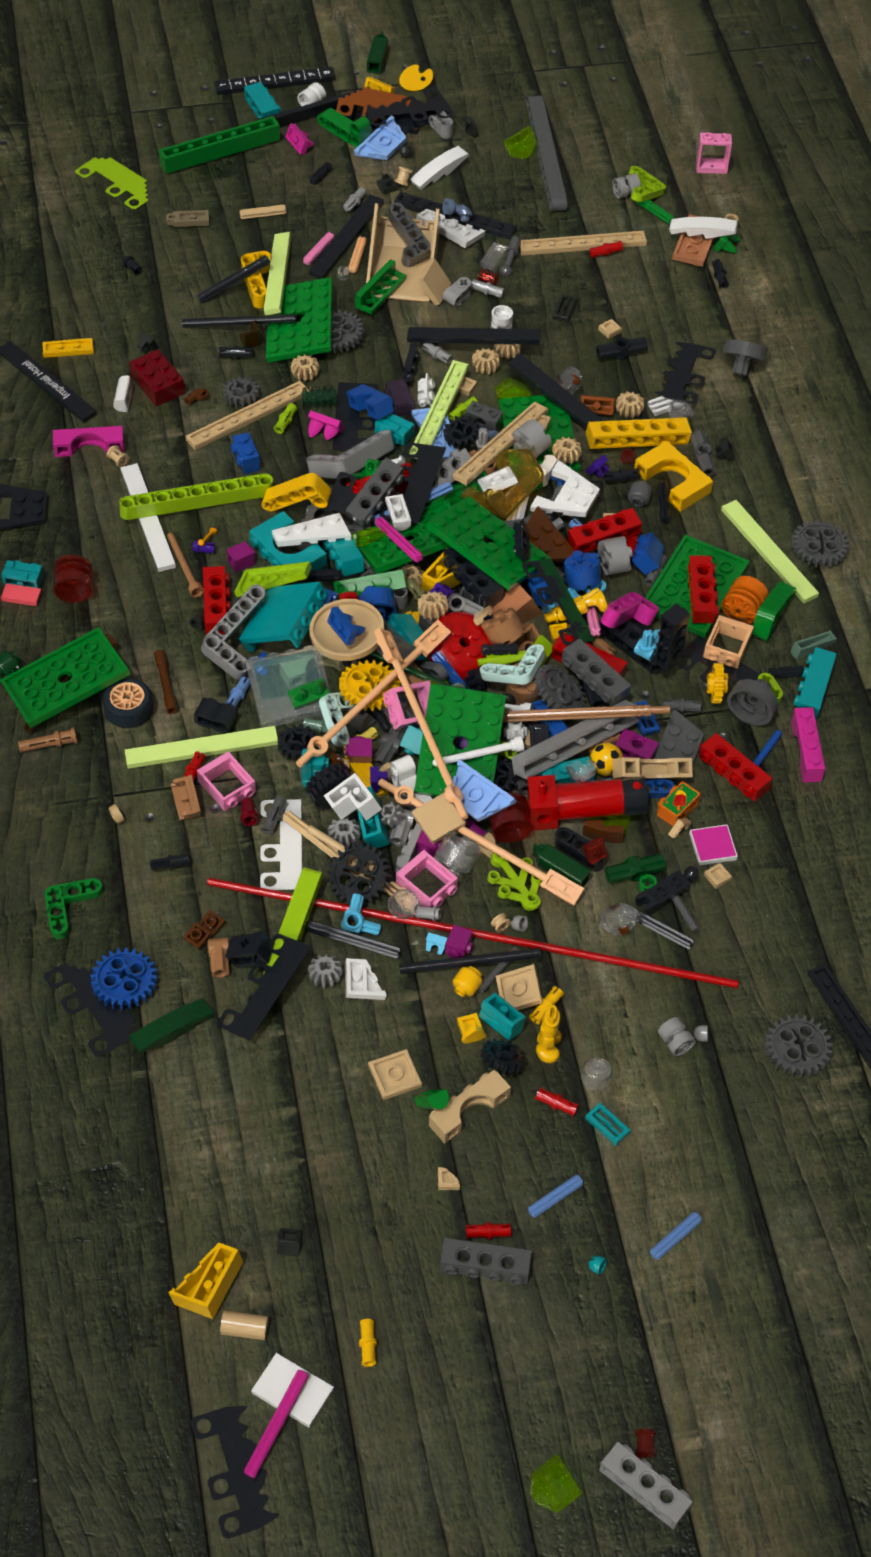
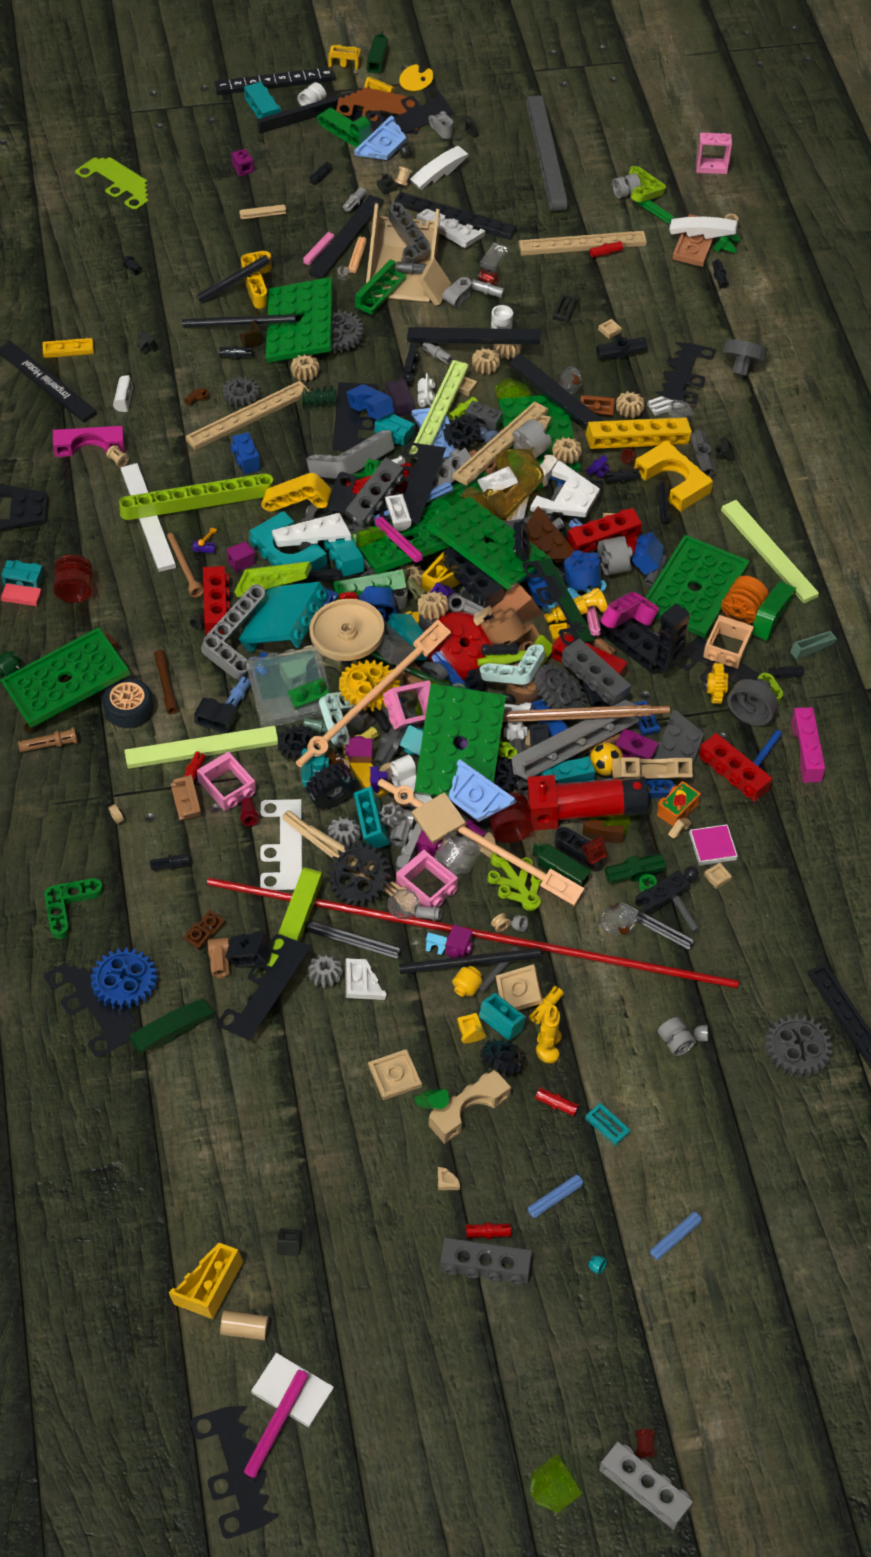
(157, 377): dark red brick -> none
(188, 218): dark tan hinge -> none
(219, 144): green brick -> none
(242, 162): none -> magenta brick
(273, 815): dark grey pin -> none
(277, 273): yellowish green tile -> none
(285, 418): lime pin -> none
(298, 139): dark pink tile -> none
(318, 421): dark pink tile -> none
(343, 627): blue tile -> none
(344, 53): none -> yellow window
(351, 796): white brick -> none
(354, 913): medium azure axle -> none
(368, 1342): yellow pin -> none
(392, 655): light nougat bar -> none
(410, 267): none -> dark grey axle
(413, 108): black piece -> none
(450, 206): sand blue arm -> none
(482, 438): light grey axle -> none
(512, 251): dark grey pin -> none
(515, 744): white piece -> none
(521, 144): clear neon green slope -> none
(581, 772): clear hair -> none
(596, 1073): clear hair -> none
(640, 493): dark grey head -> none
(646, 645): medium azure axle -> none
(683, 705): dark grey pin -> none
(702, 589): red brick -> none
(816, 680): teal brick -> none
(832, 541): dark grey gear -> none

